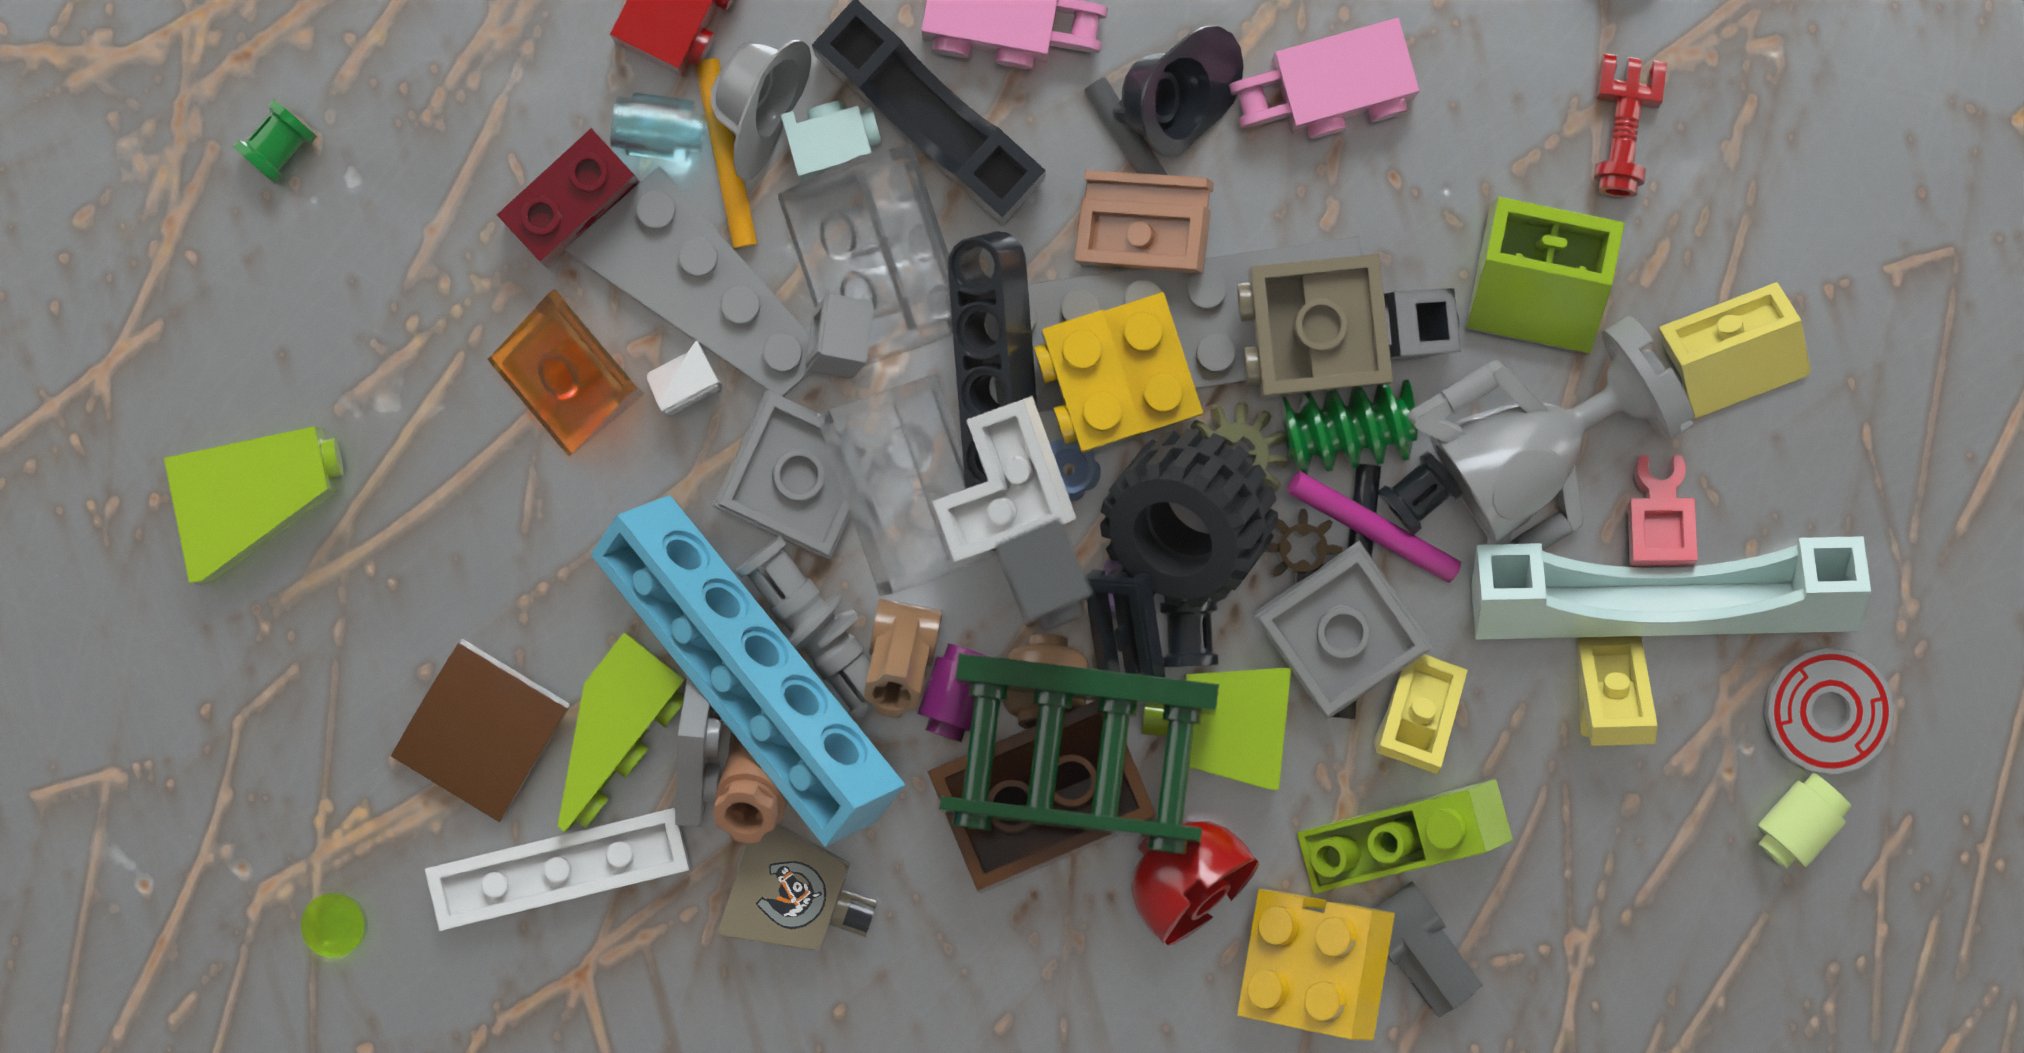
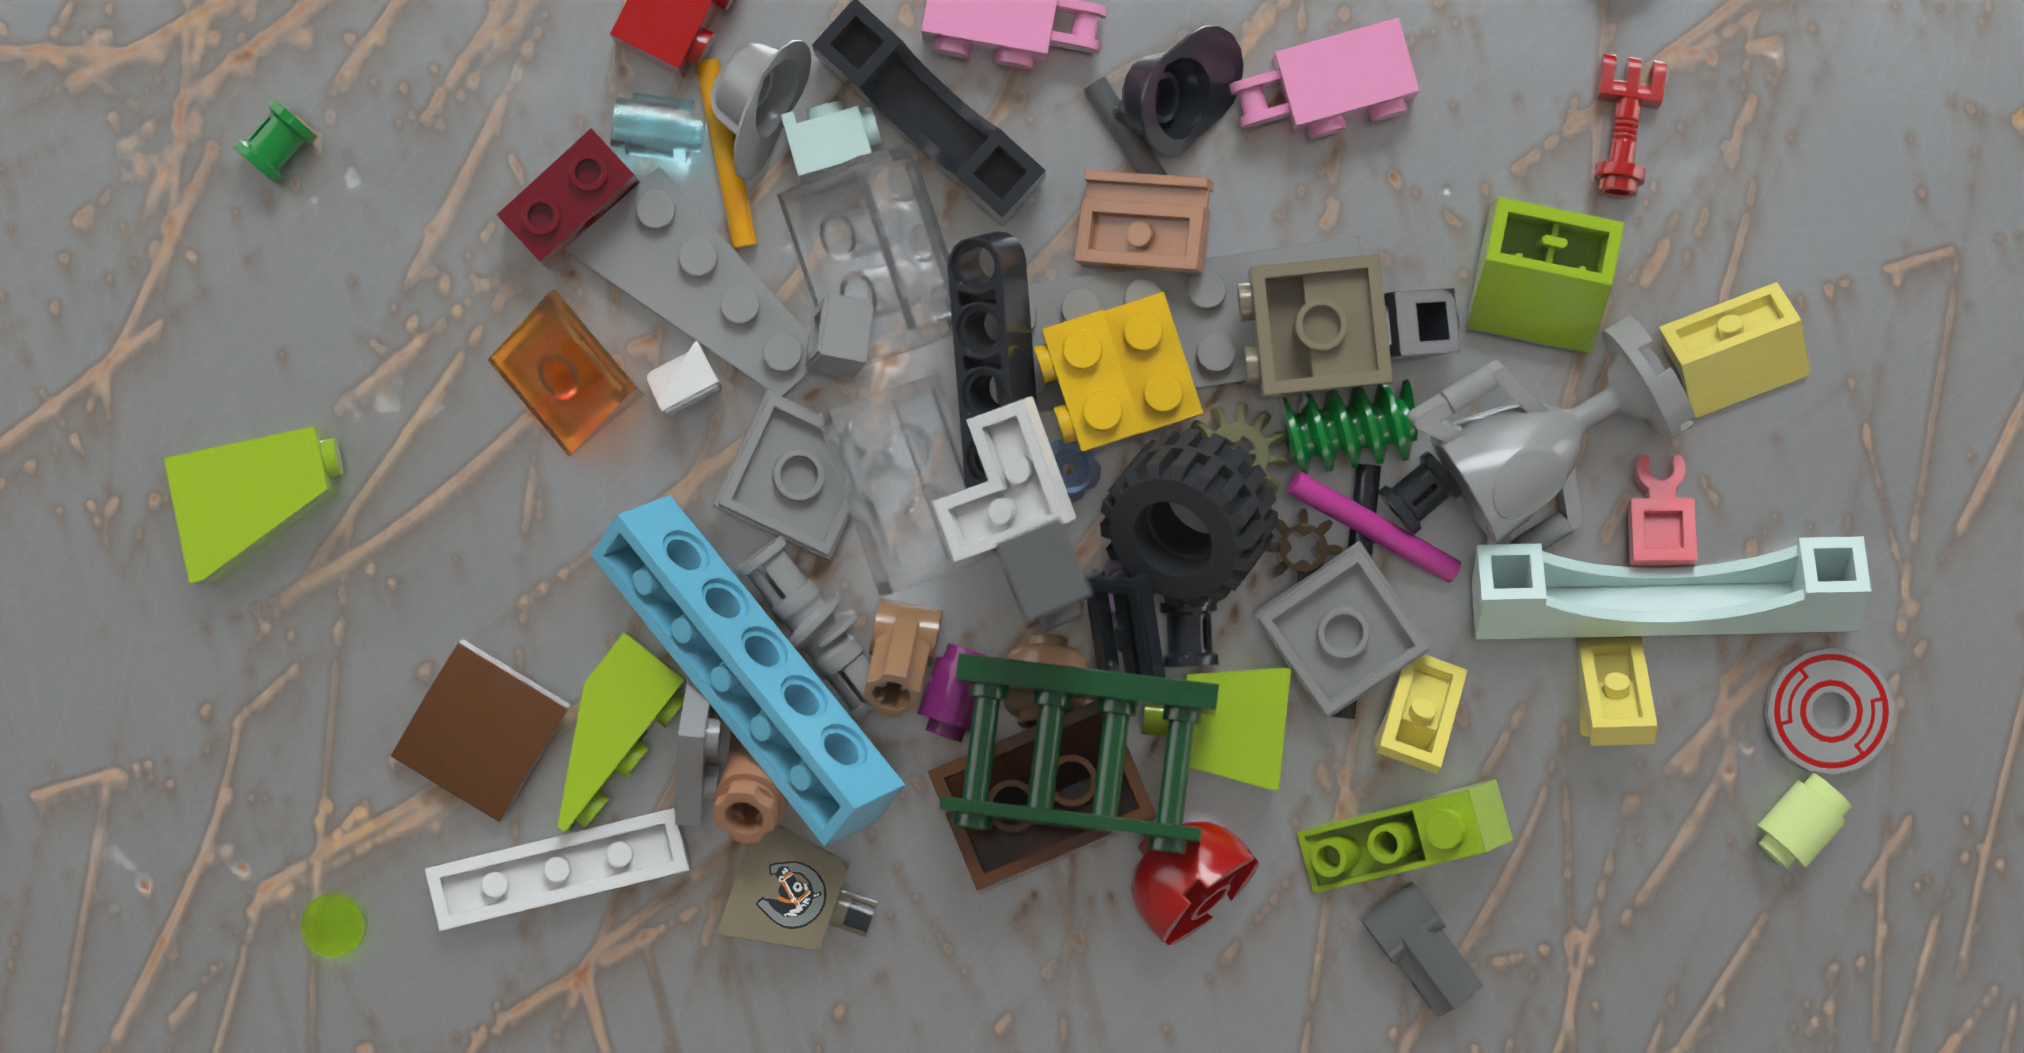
(1315, 965): yellow piece -> none

